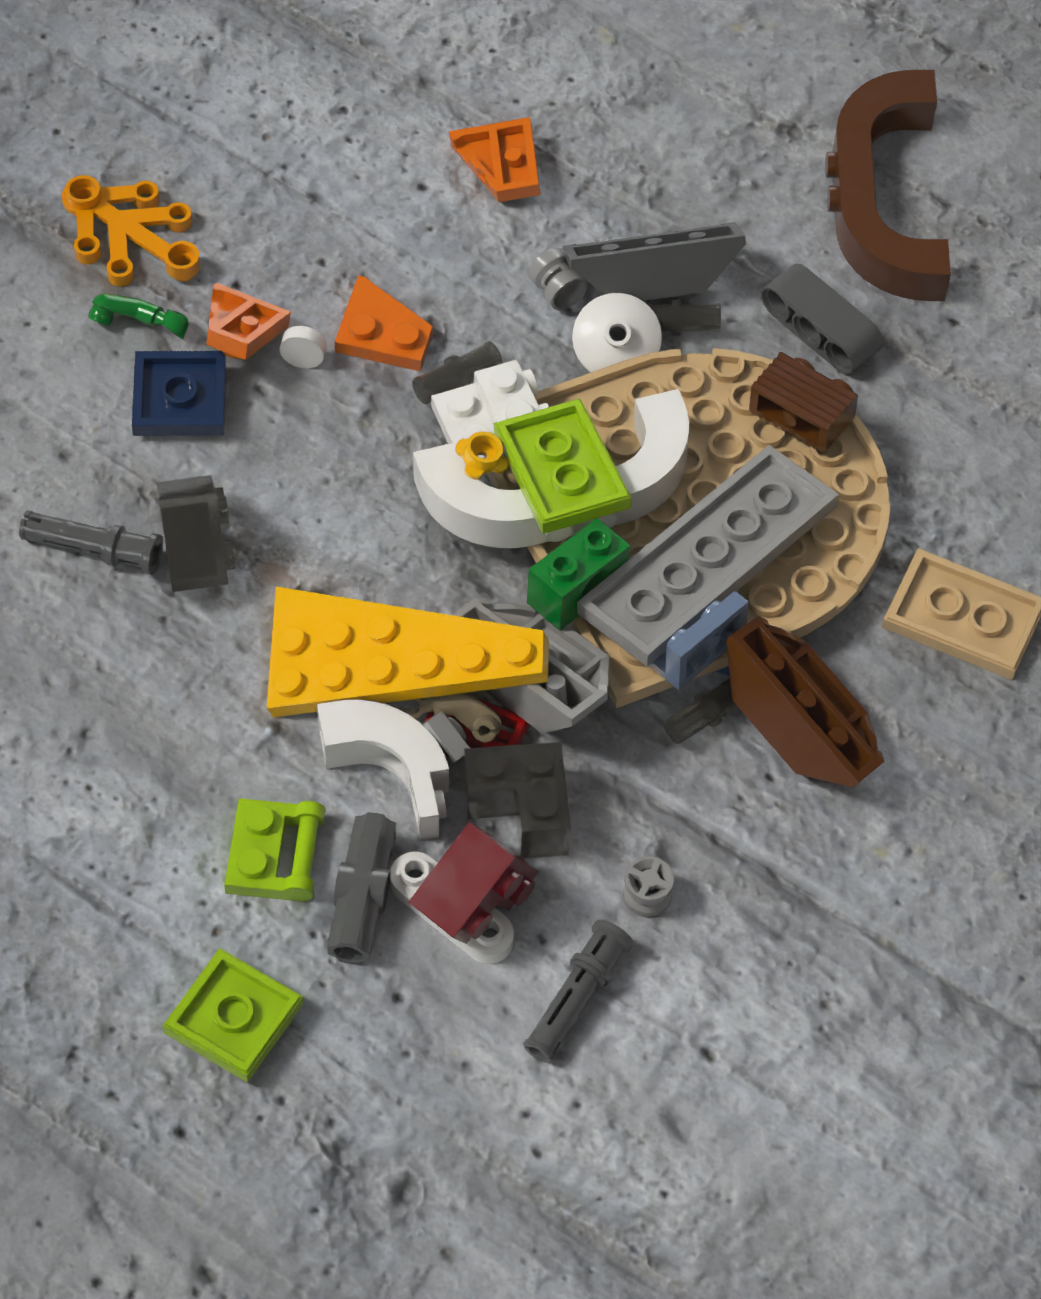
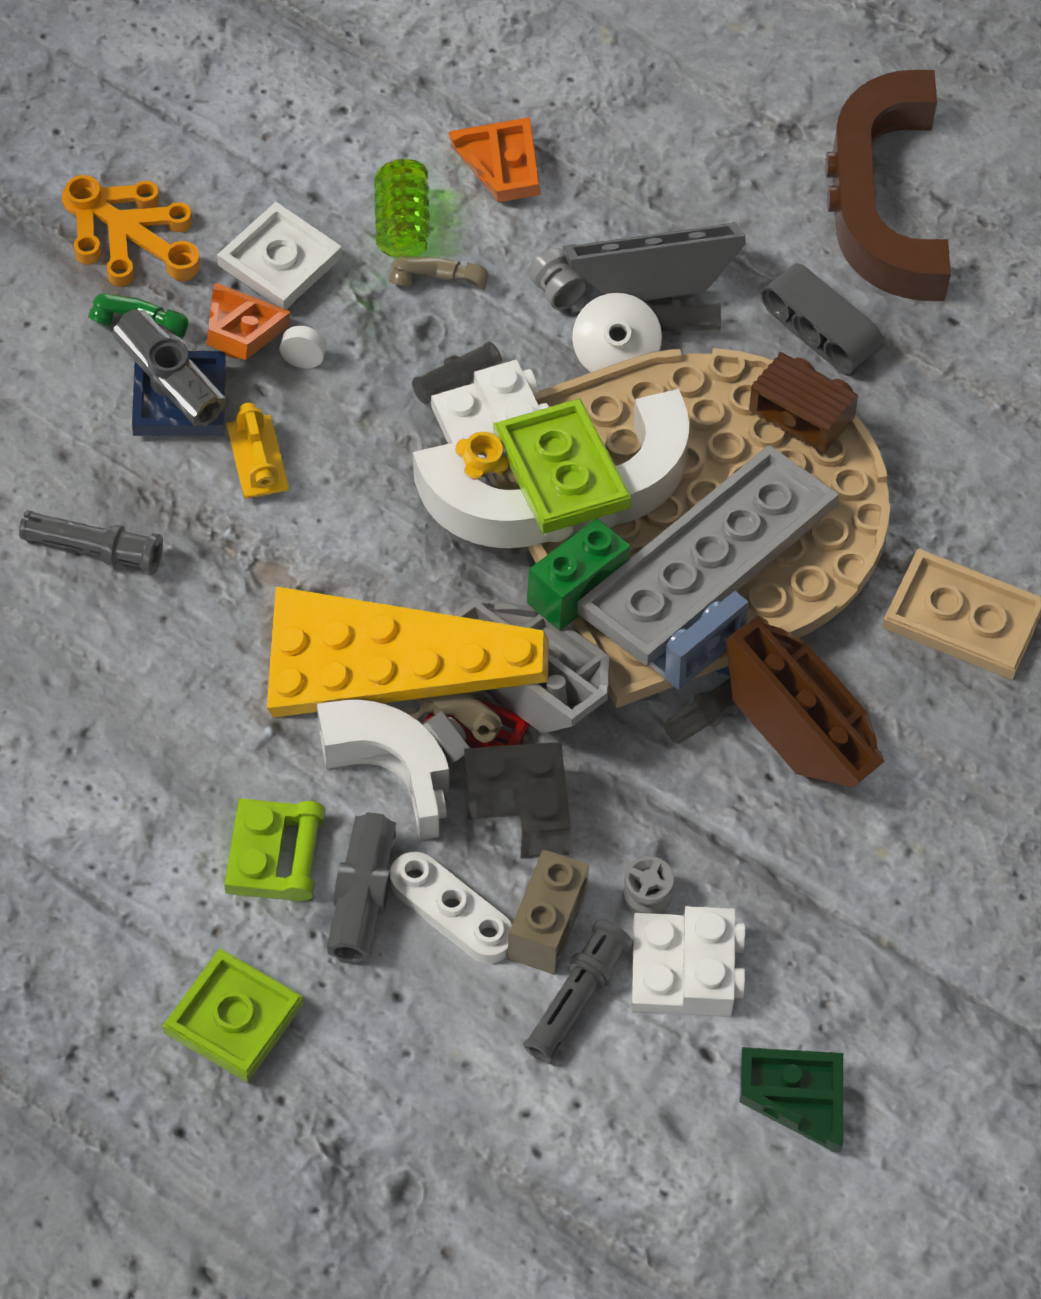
(183, 382): none -> dark grey piece
(192, 532): clear smoke brick -> none
(256, 453): none -> yellow hinge
(279, 256): none -> white plate
(382, 329): orange wing -> none
(402, 208): none -> clear neon green piece
(436, 267): none -> dark tan arm
(471, 881): dark red brick -> none
(548, 911): none -> dark tan brick
(687, 962): none -> white plate
(796, 1091): none -> dark green wing

